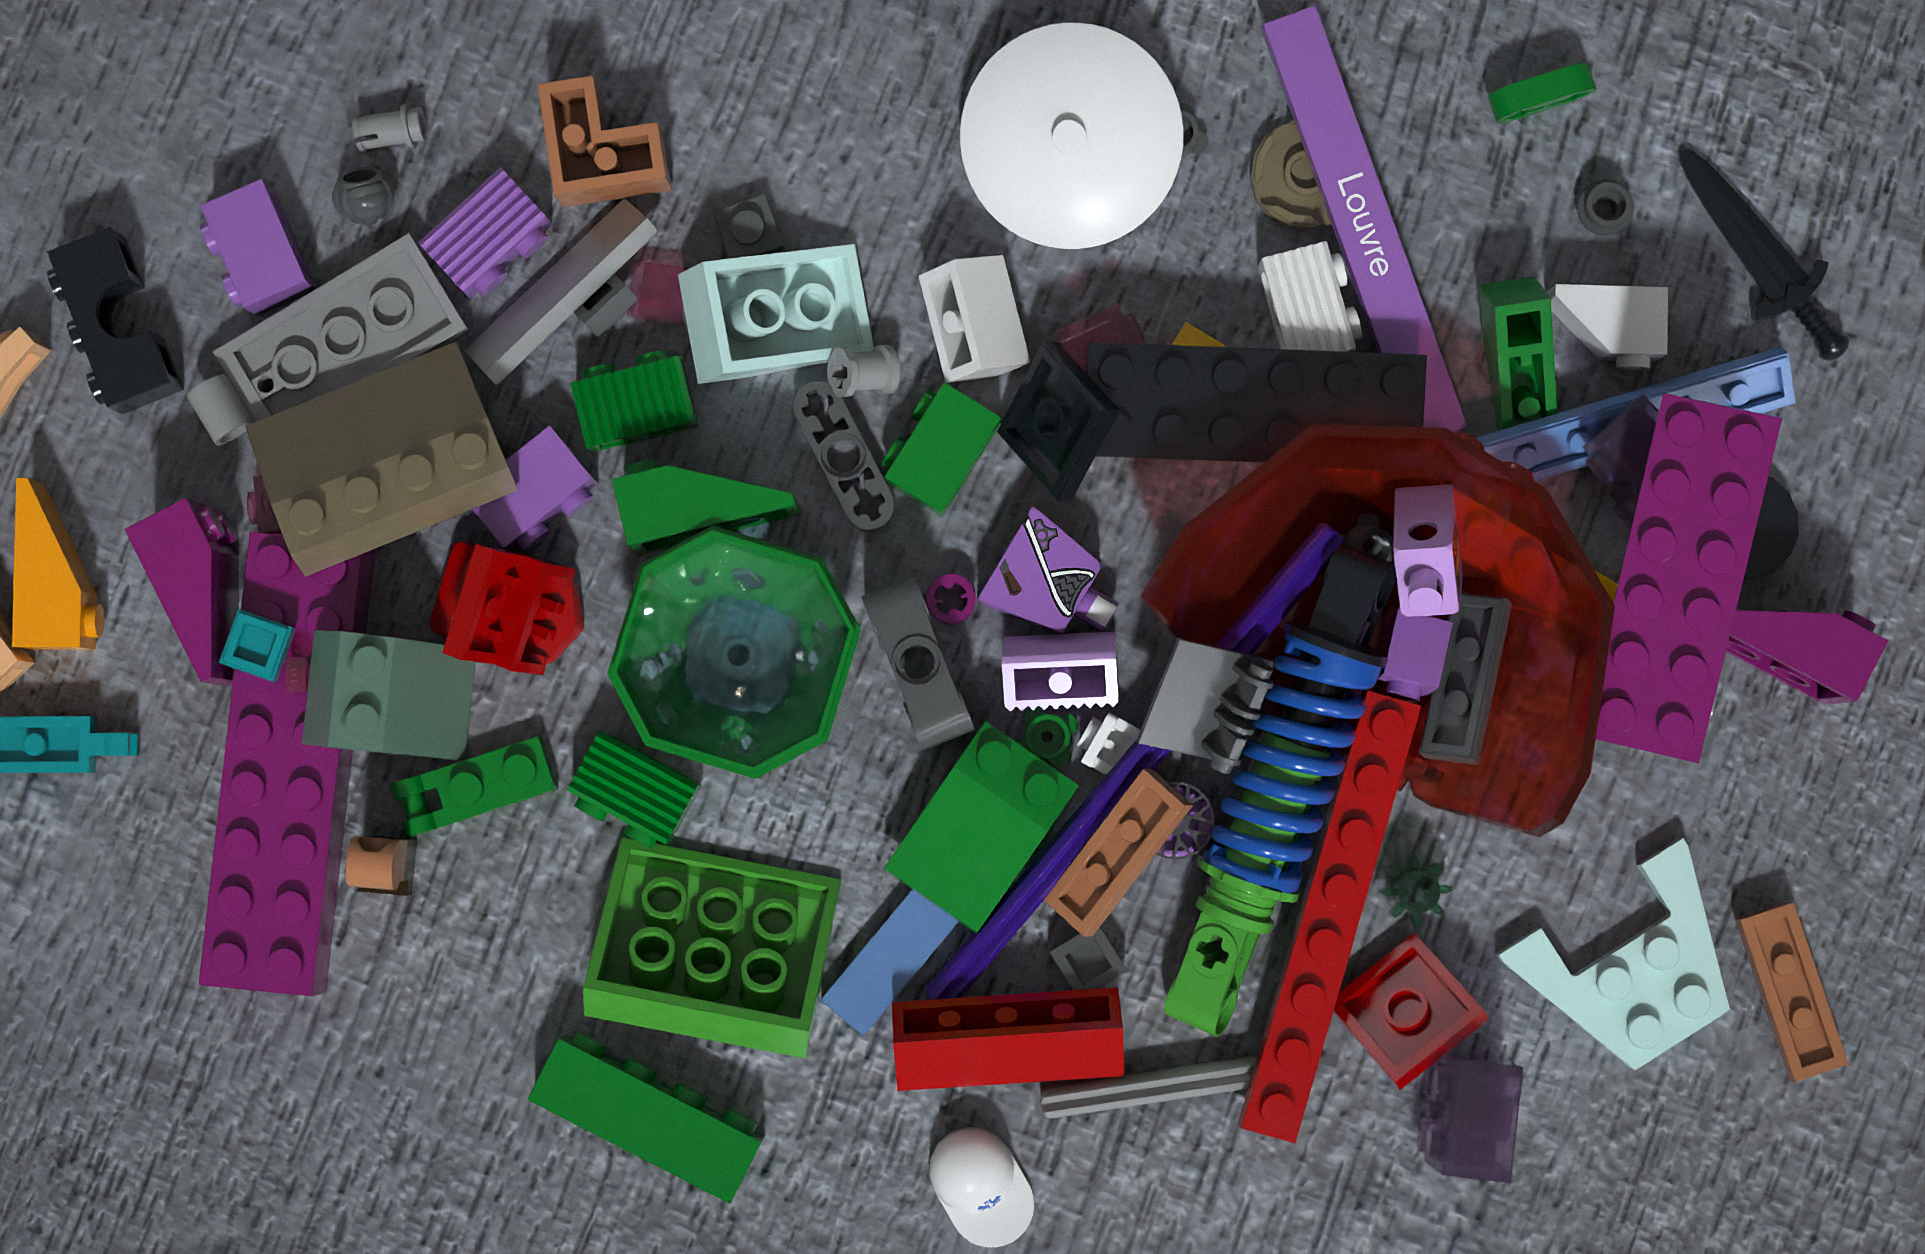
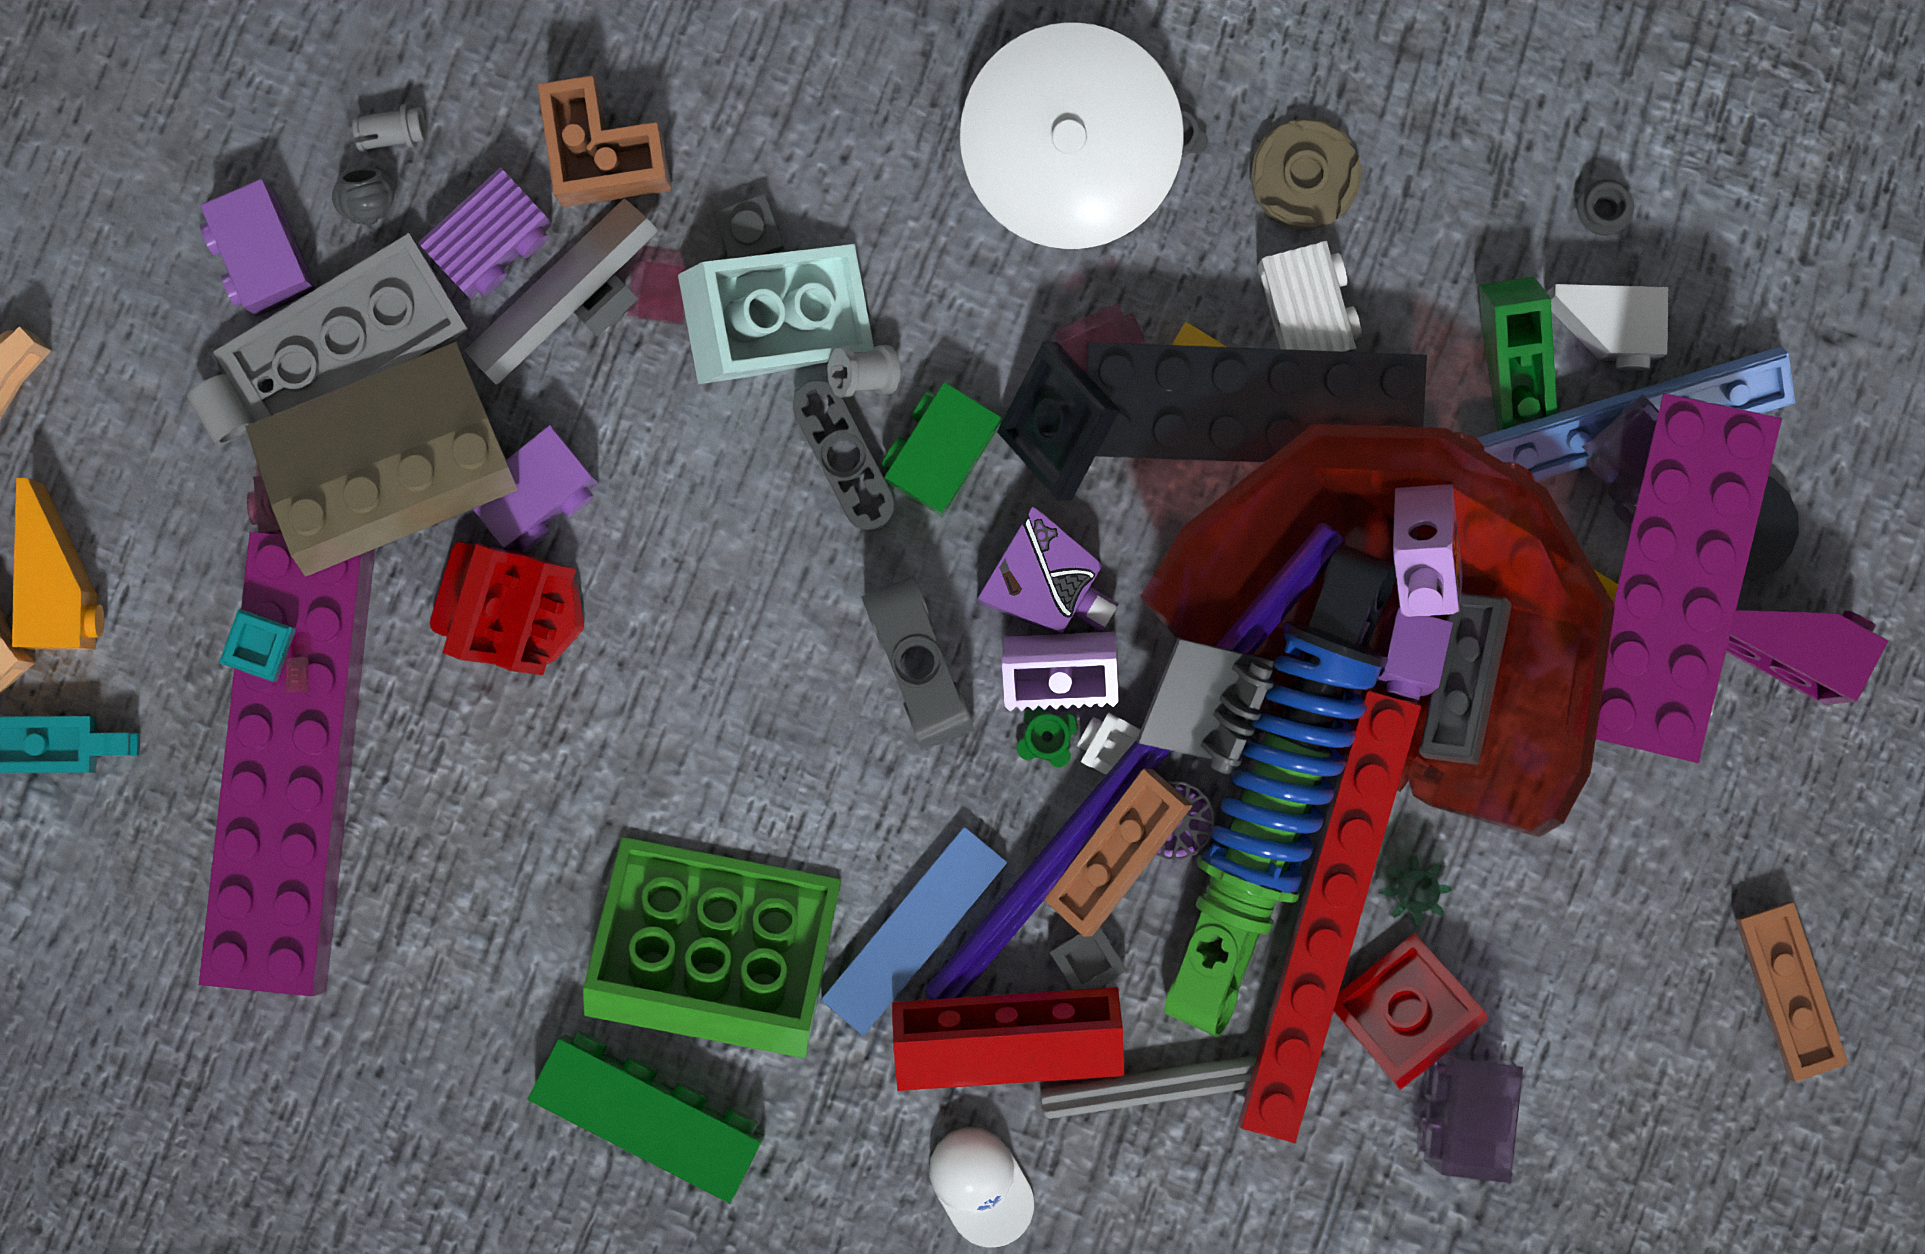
(92, 280): black arch -> none
(195, 577): magenta slope -> none
(381, 864): nougat leg -> none
(387, 696): sand green slope -> none
(476, 786): green plate -> none
(633, 401): green brick -> none
(633, 789): green brick -> none
(673, 503): green slope -> none
(678, 638): clear light blue rock -> none
(947, 582): magenta bush -> none
(974, 318): white brick -> none
(981, 827): green slope -> none
(1357, 204): medium lavender tile -> none
(1369, 530): dark grey plate -> none
(1542, 93): green beam -> none
(1650, 986): light aqua wing -> none
(1764, 257): black sword -> none

